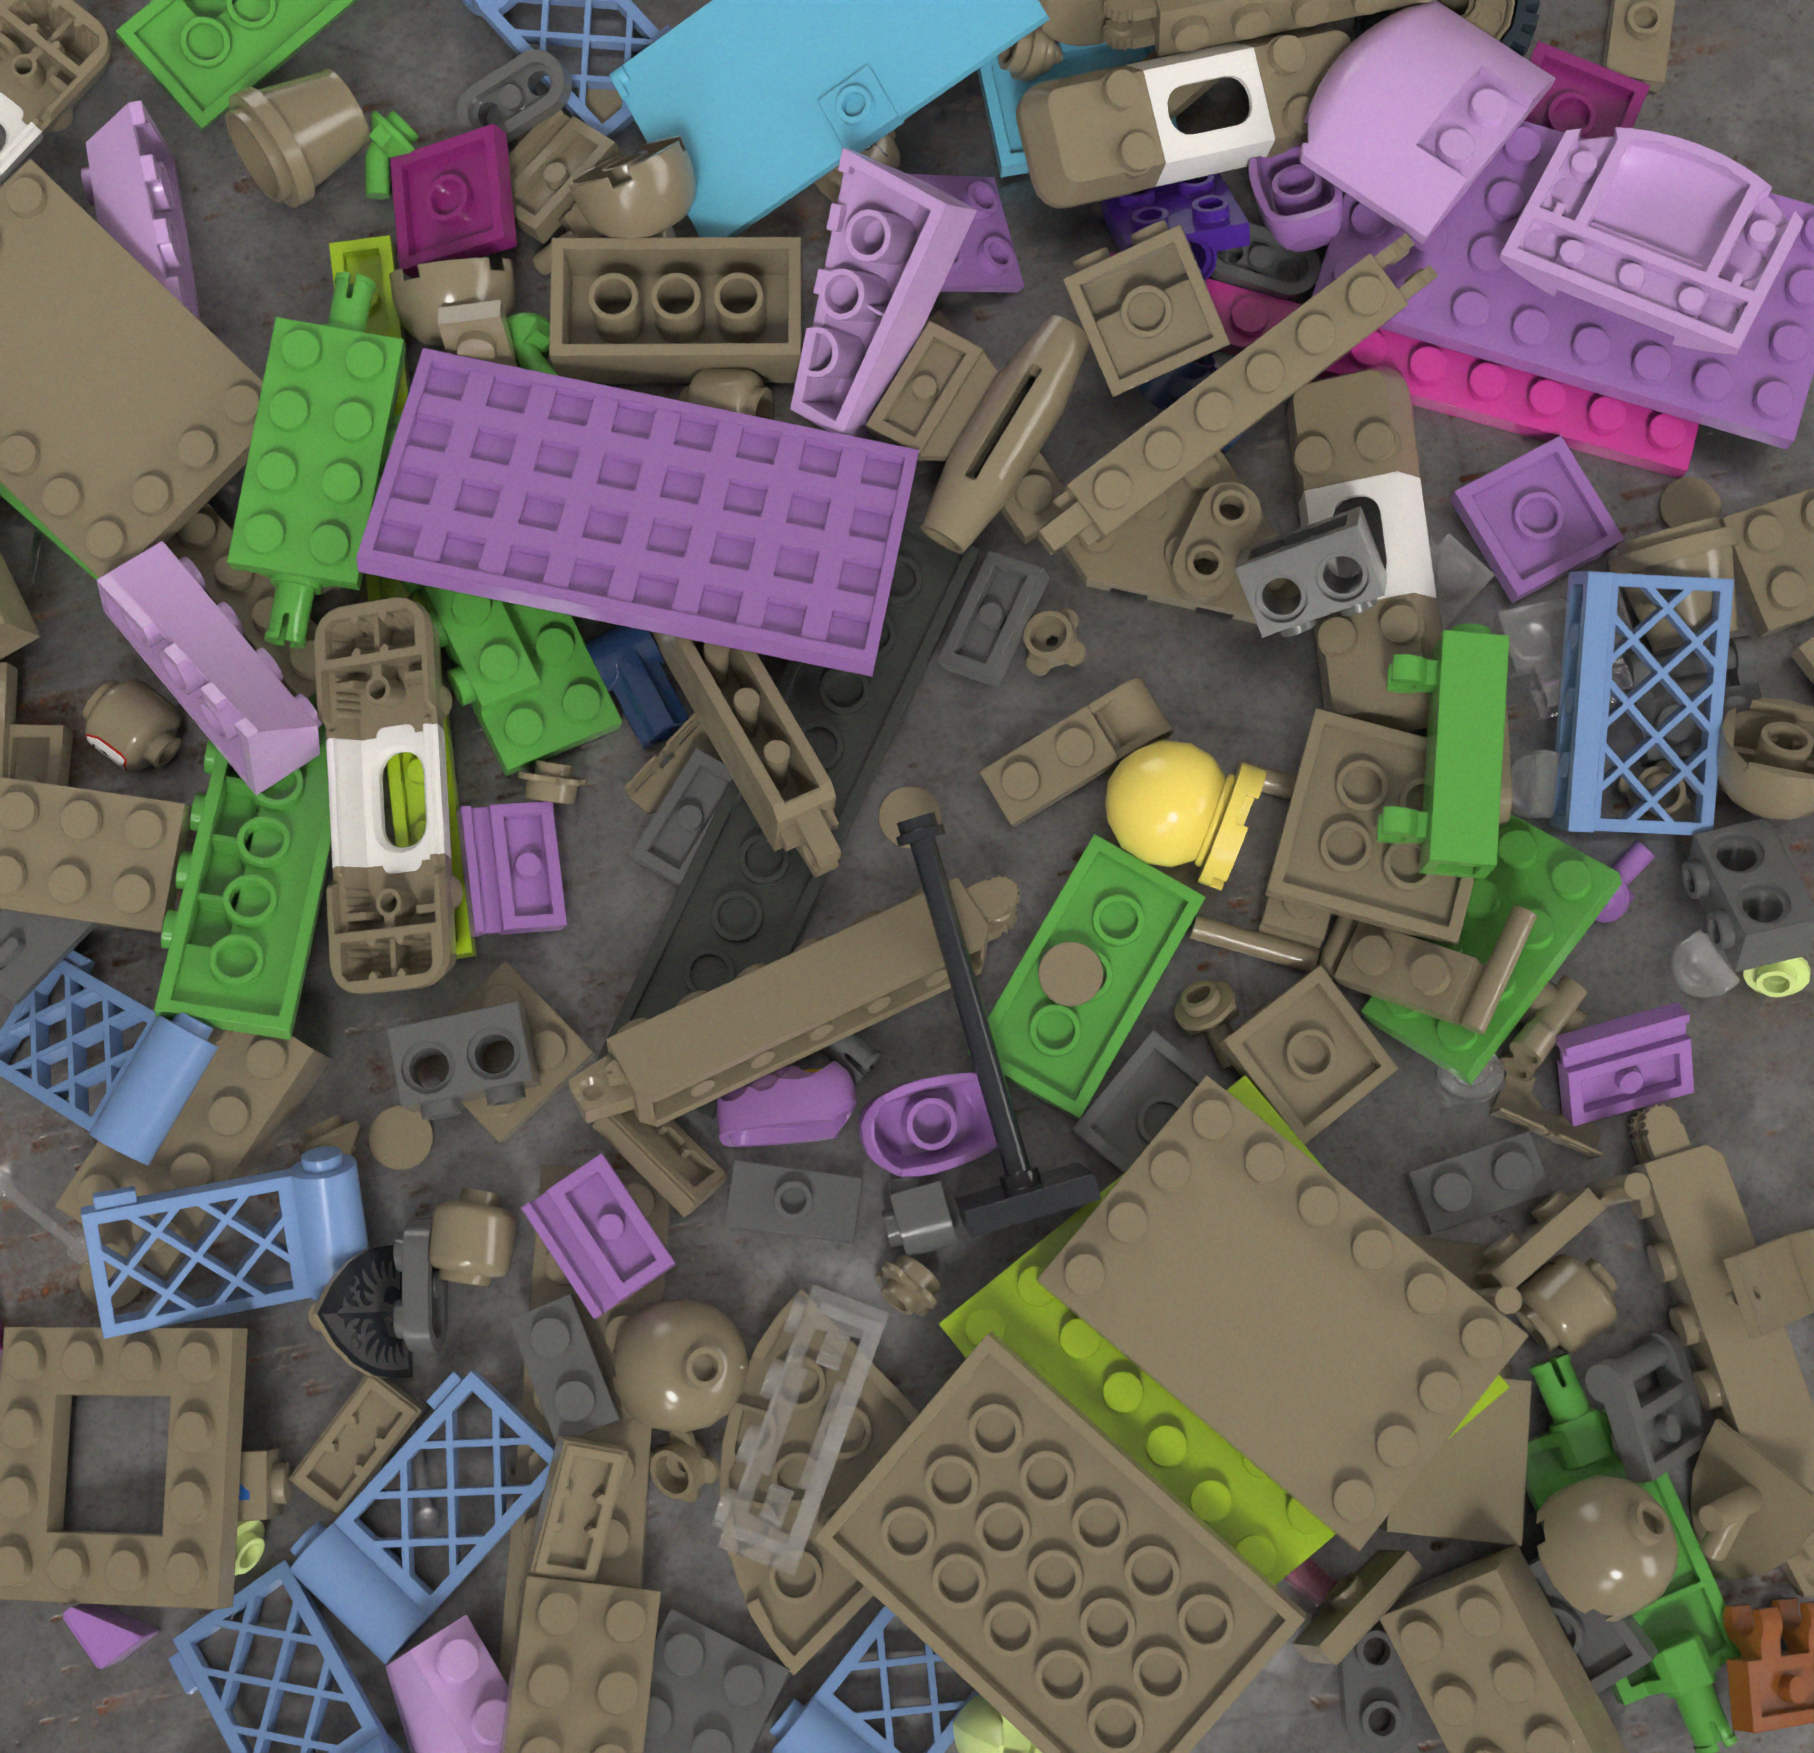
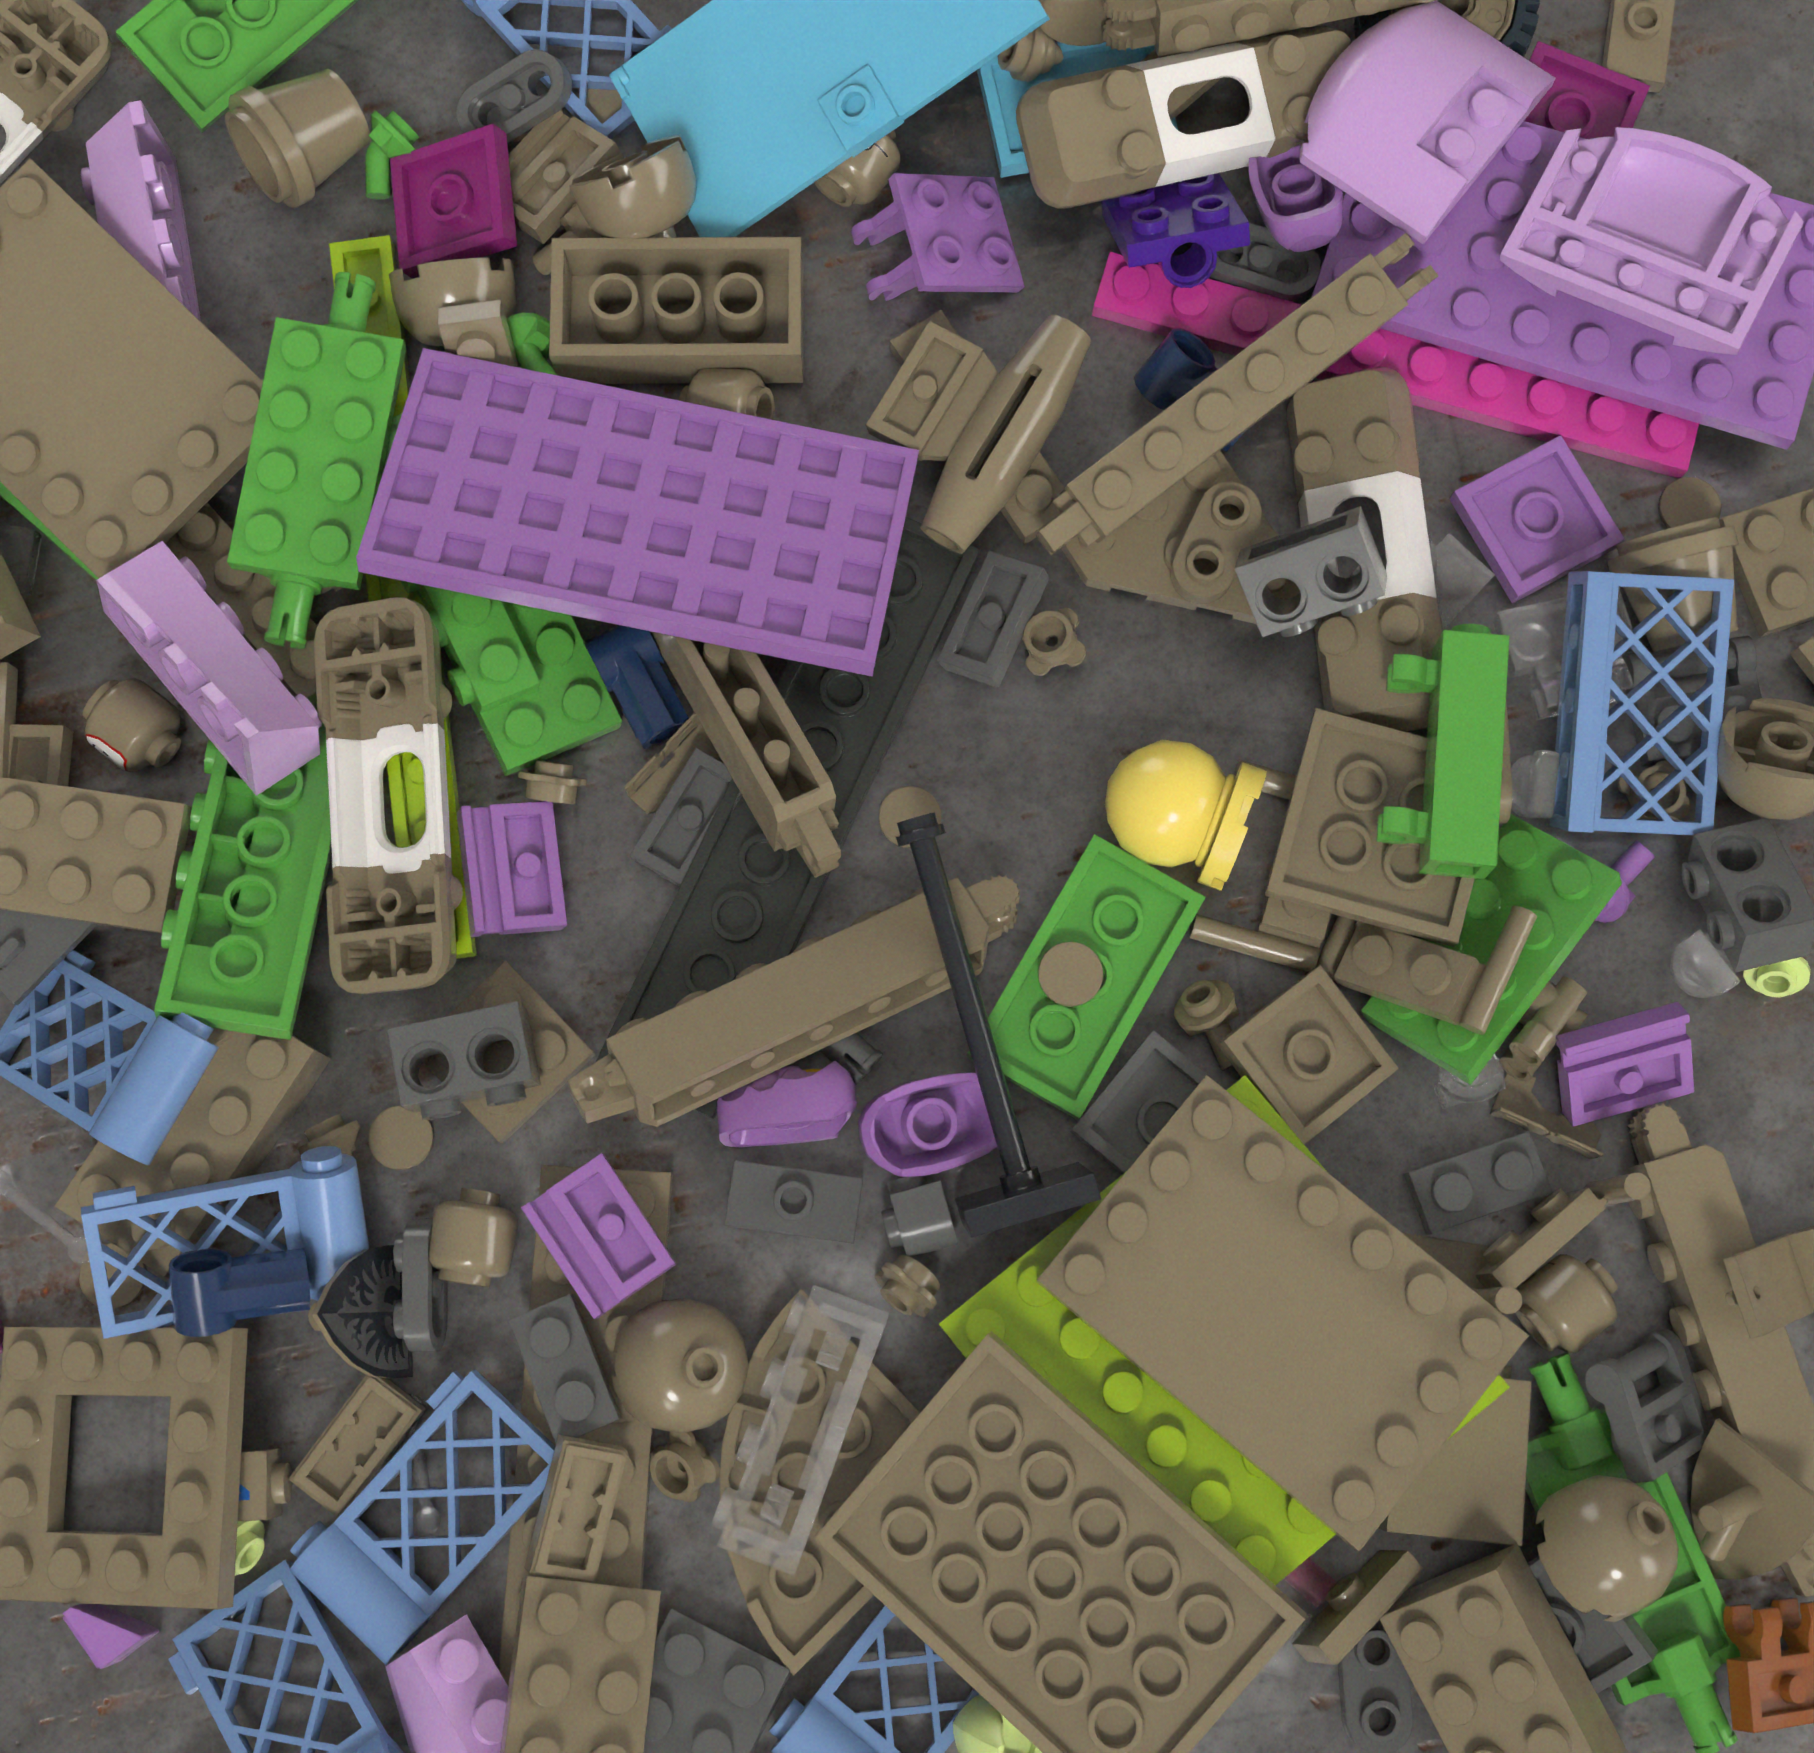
(216, 1289): none -> dark blue piece
(665, 1159): dark tan plate -> none
(877, 288): lavender wedge -> none
(1076, 751): dark tan plate -> none
(1145, 307): dark tan plate -> none

